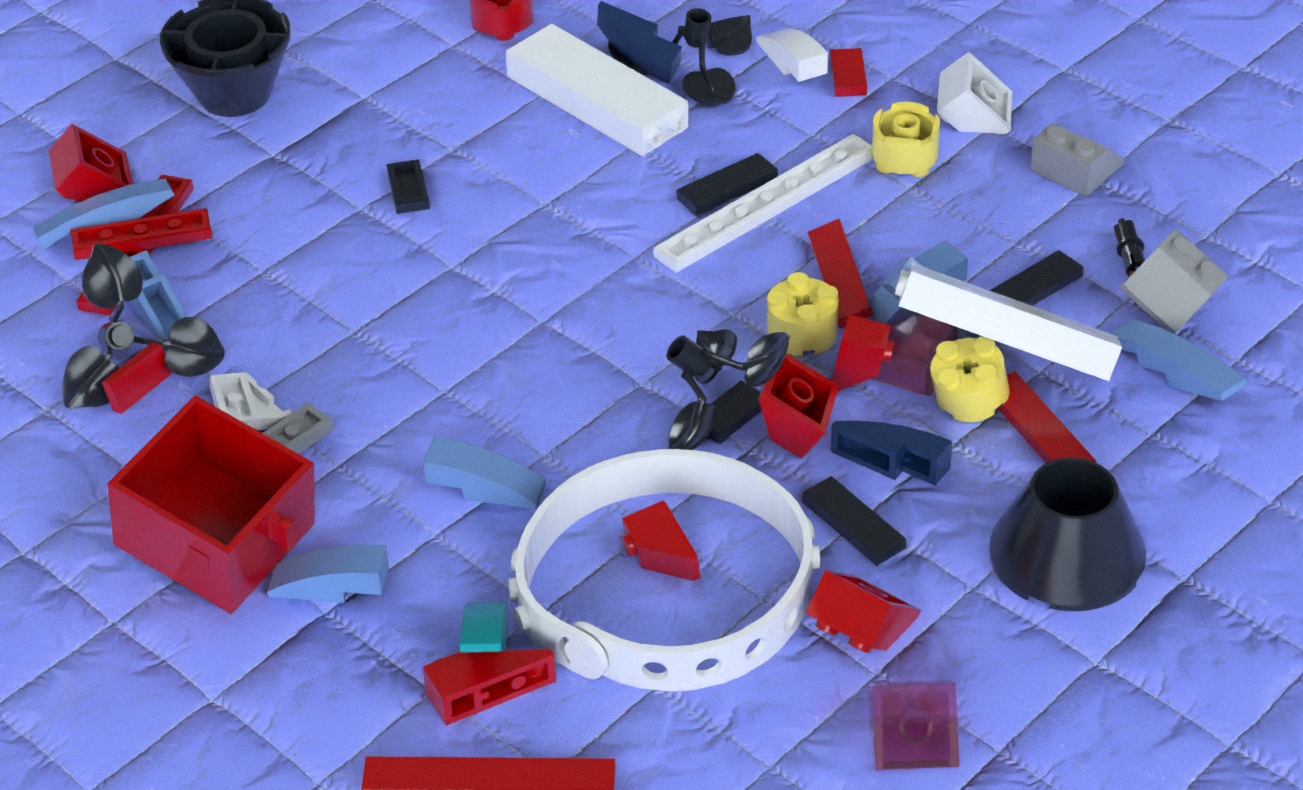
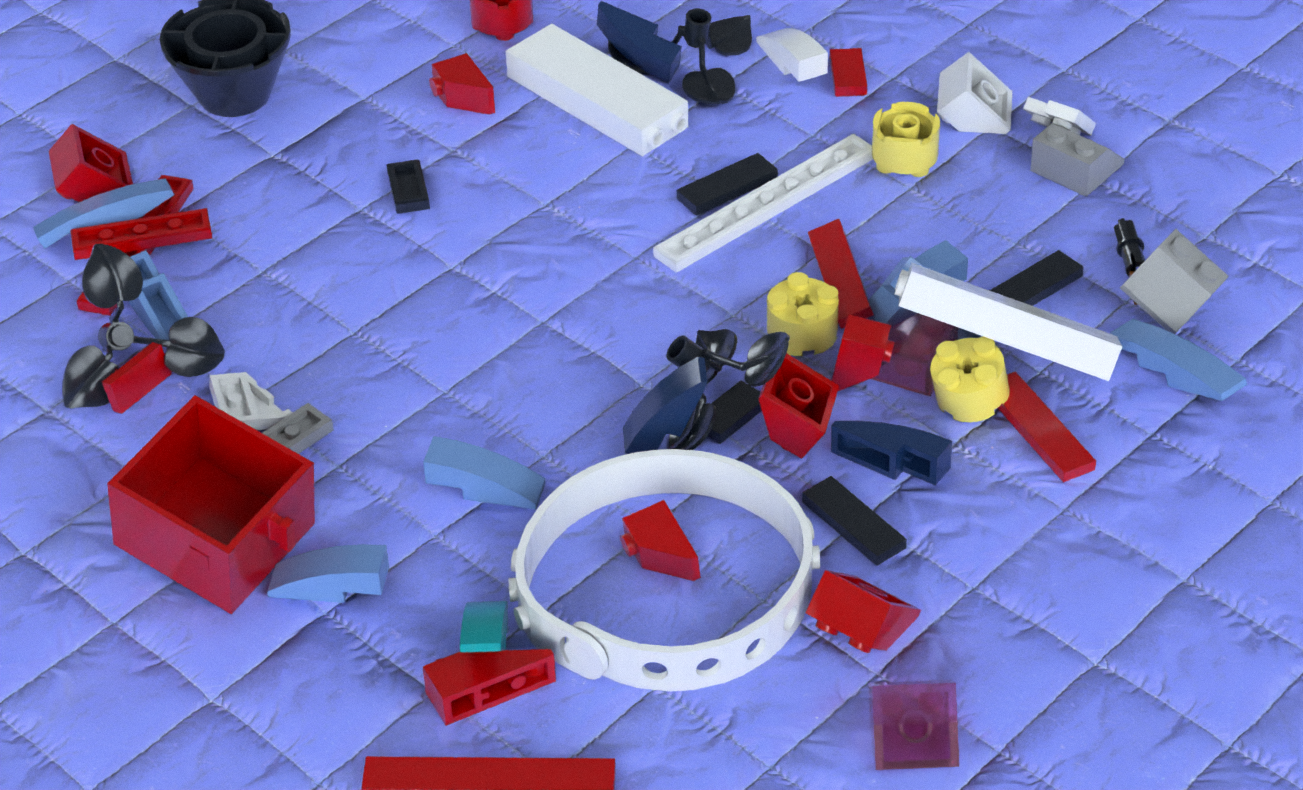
(462, 85): none -> red slope
(665, 408): none -> dark blue slope
(1059, 114): none -> white plate
(1069, 538): black cone -> none

